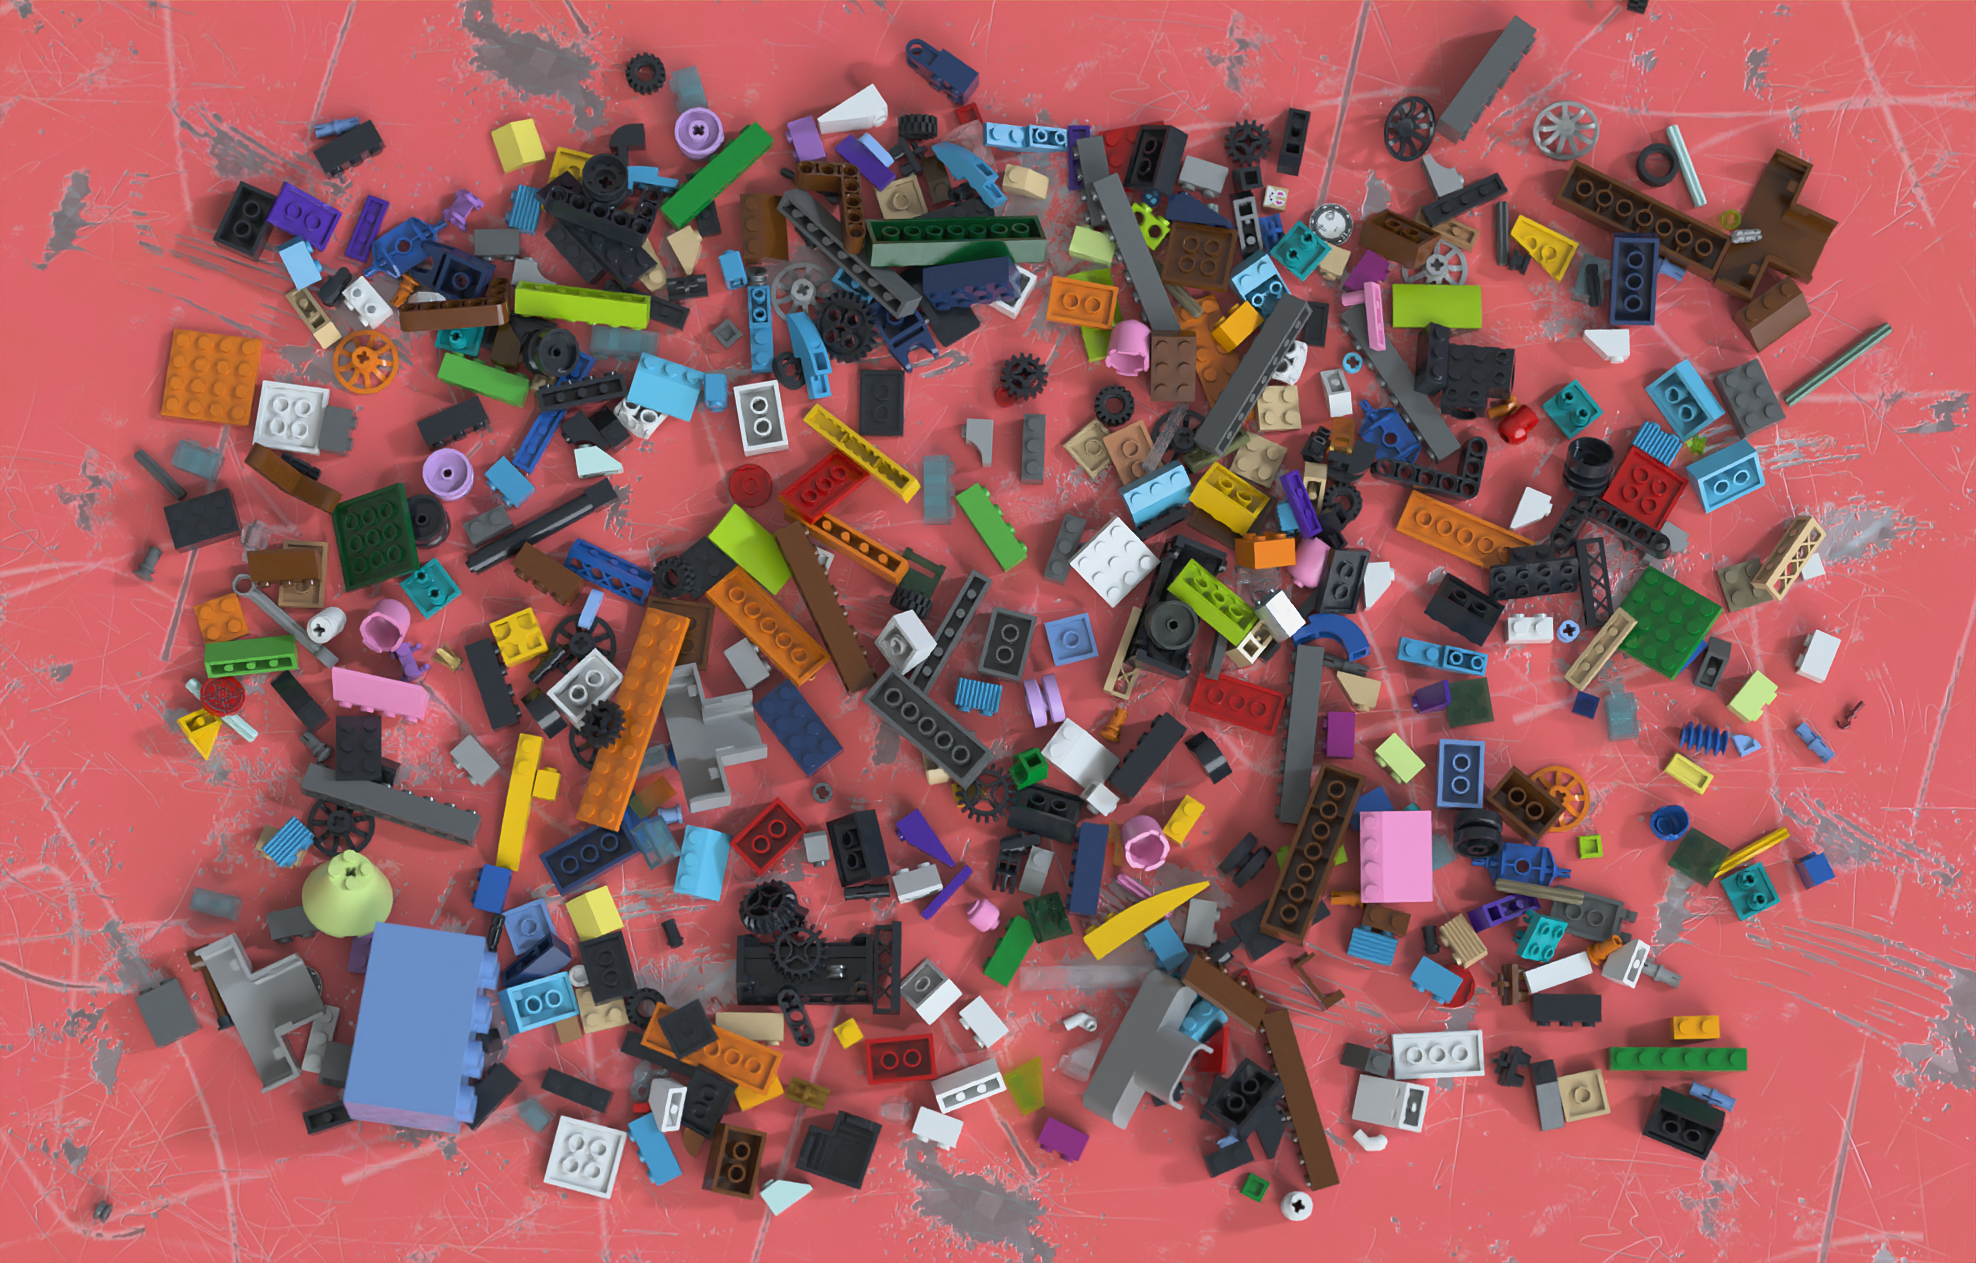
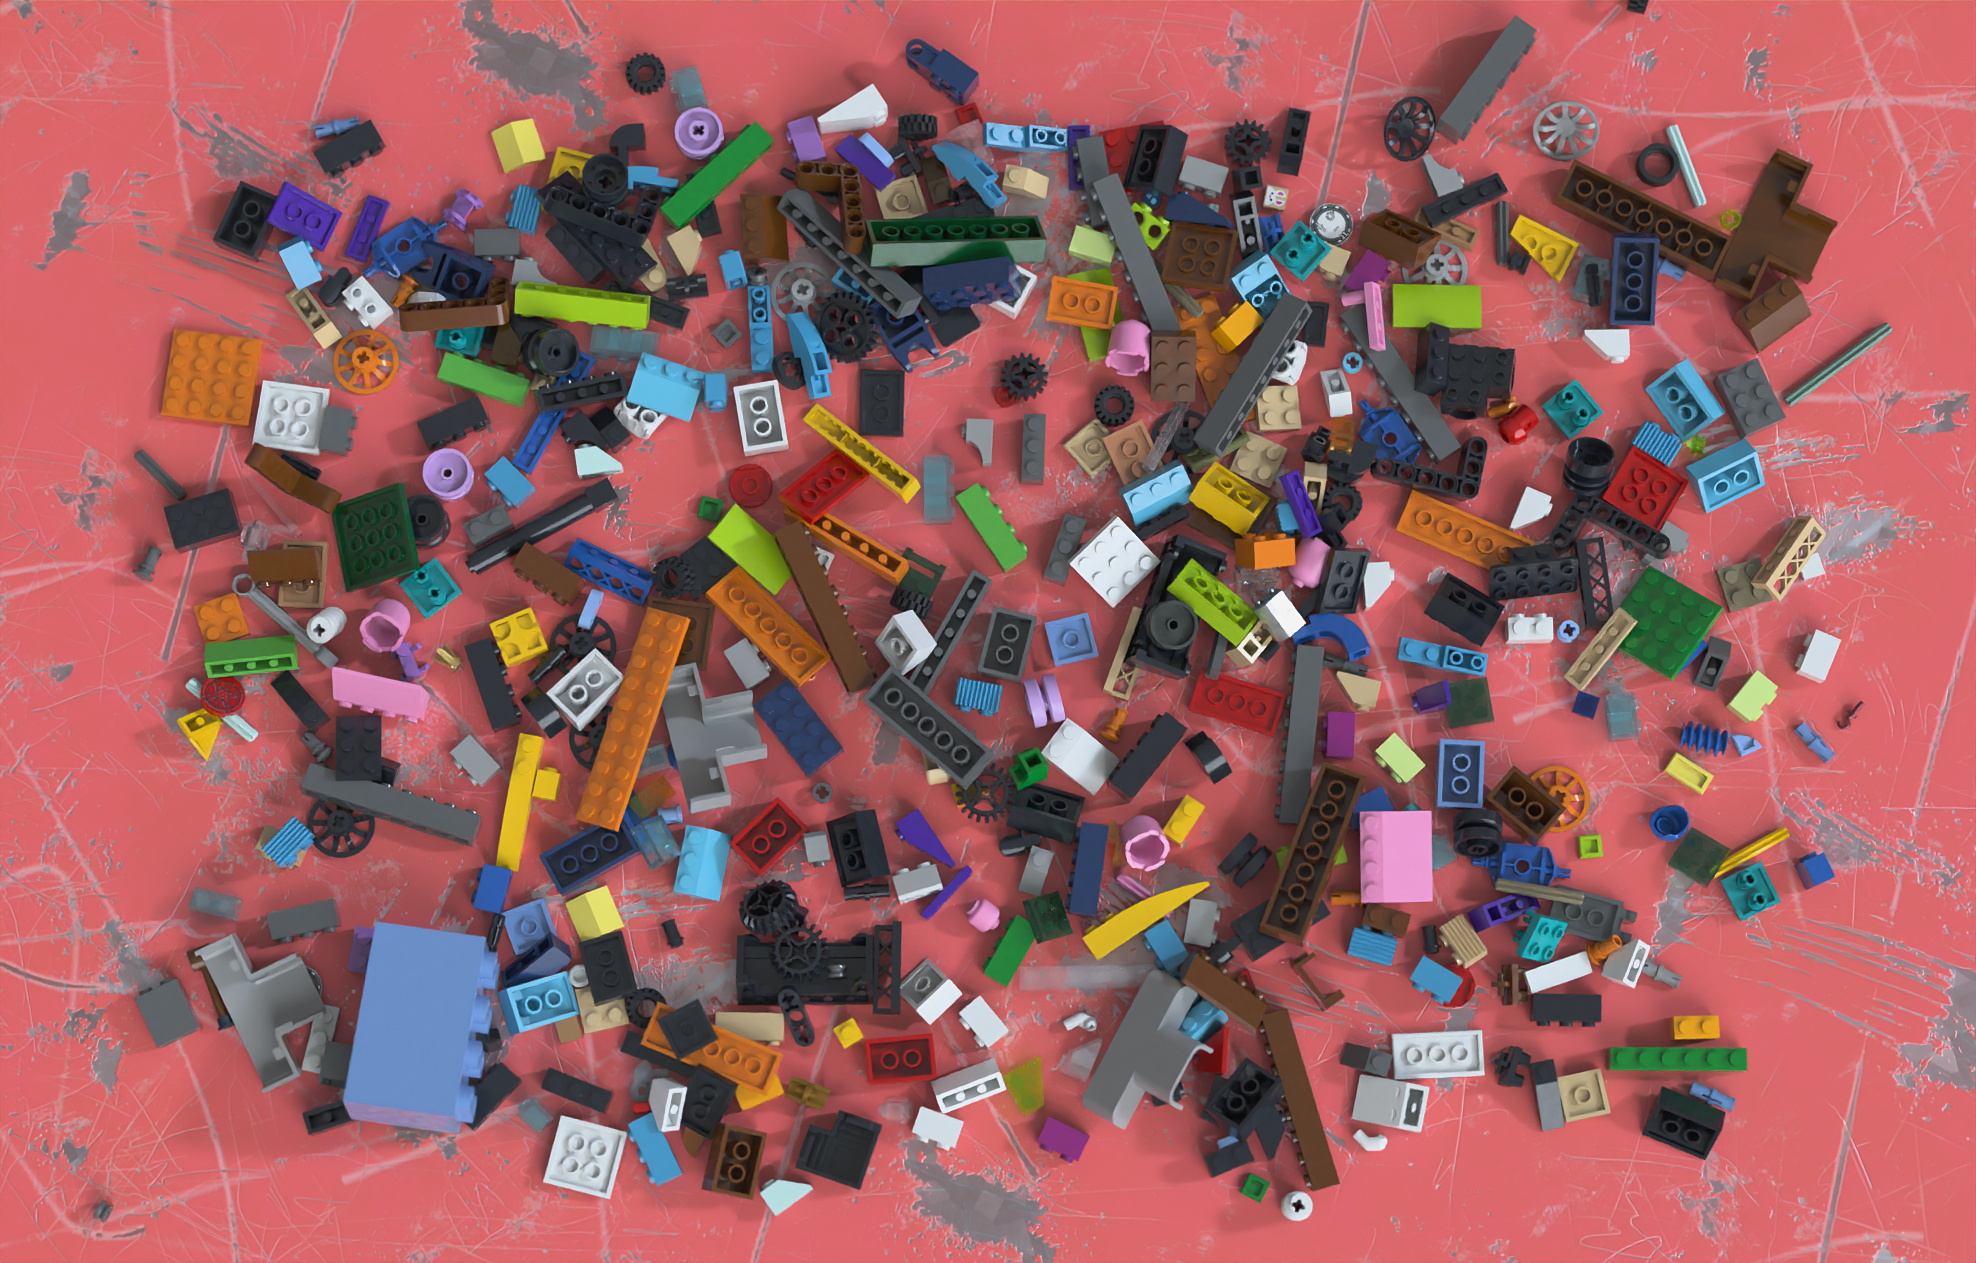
(198, 460): clear light blue brick -> none
(347, 896): yellowish green cone -> none
(603, 724): black gear -> none
(710, 509): none -> green tile
(1006, 870): black arm -> none
(1099, 798): white brick -> none
(1746, 235): light grey axle -> none

